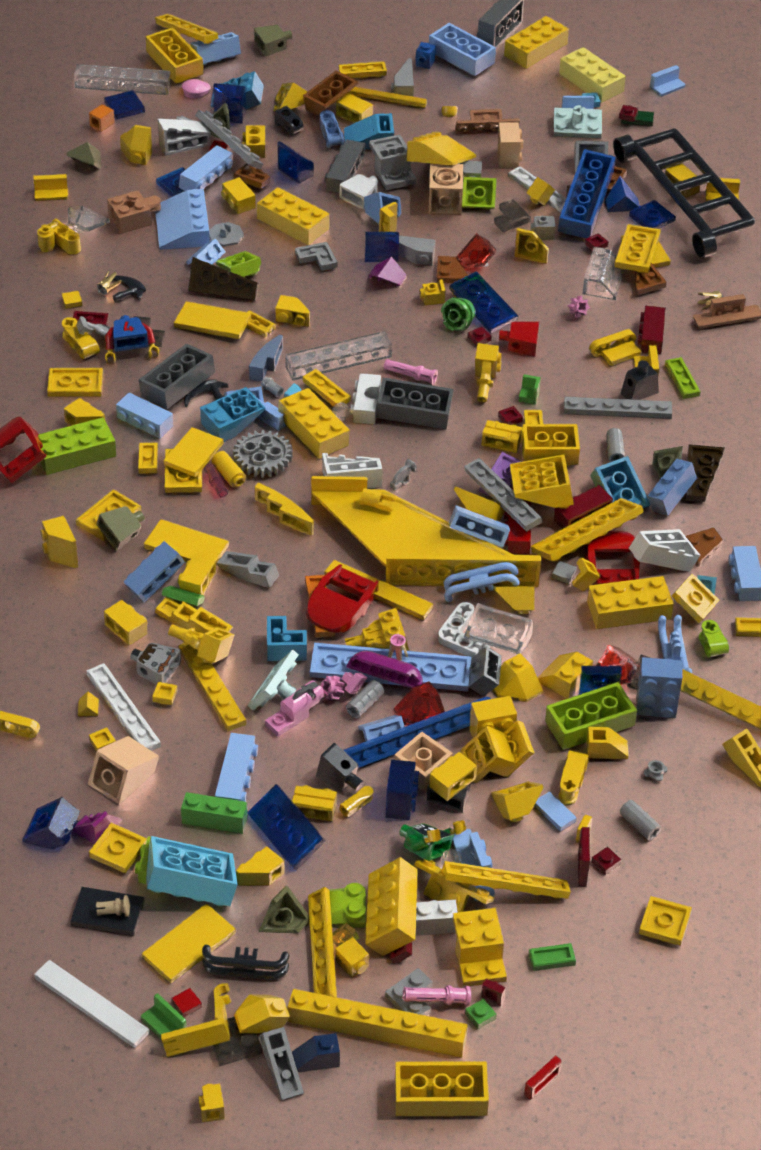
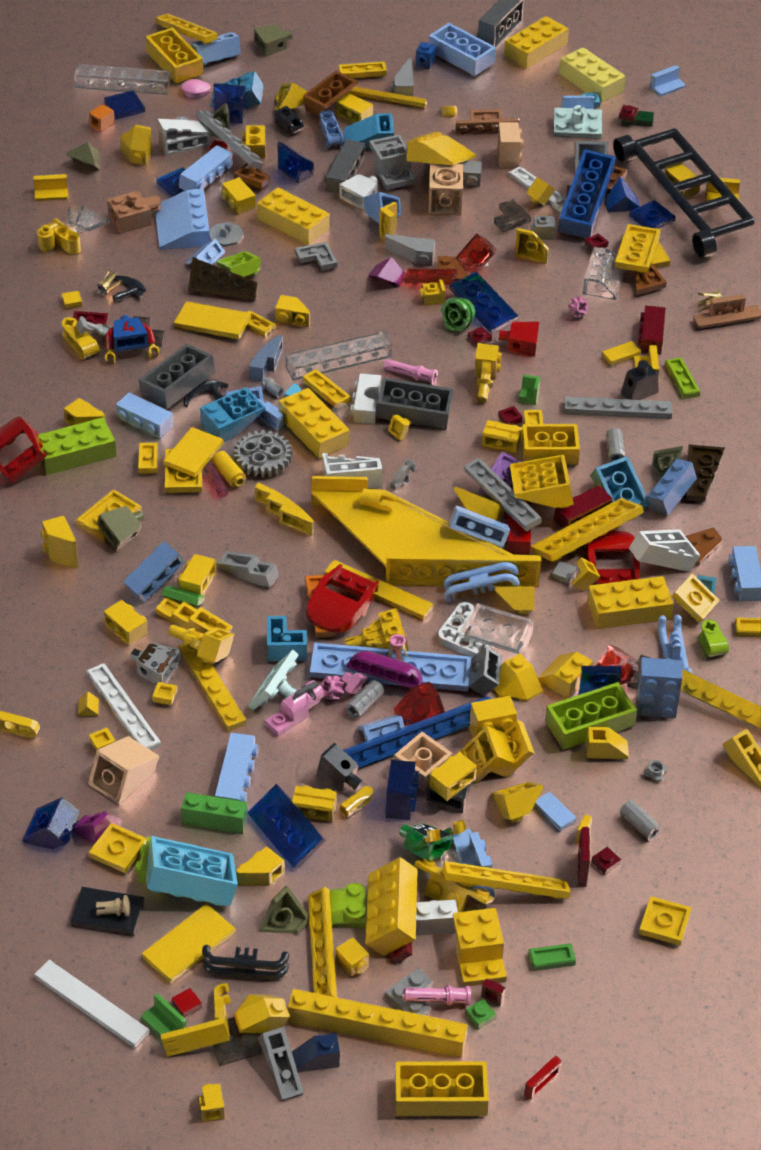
(75, 382): yellow tile -> none
(186, 541): yellow tile -> none
(343, 934): clear yellow plate -> none
(381, 246): clear blue tile -> none
(399, 426): none -> yellow tile
(430, 275): none -> clear red plate
(479, 192): lime slope -> none
(572, 777): yellow piece -> none
(603, 343): yellow beam -> none

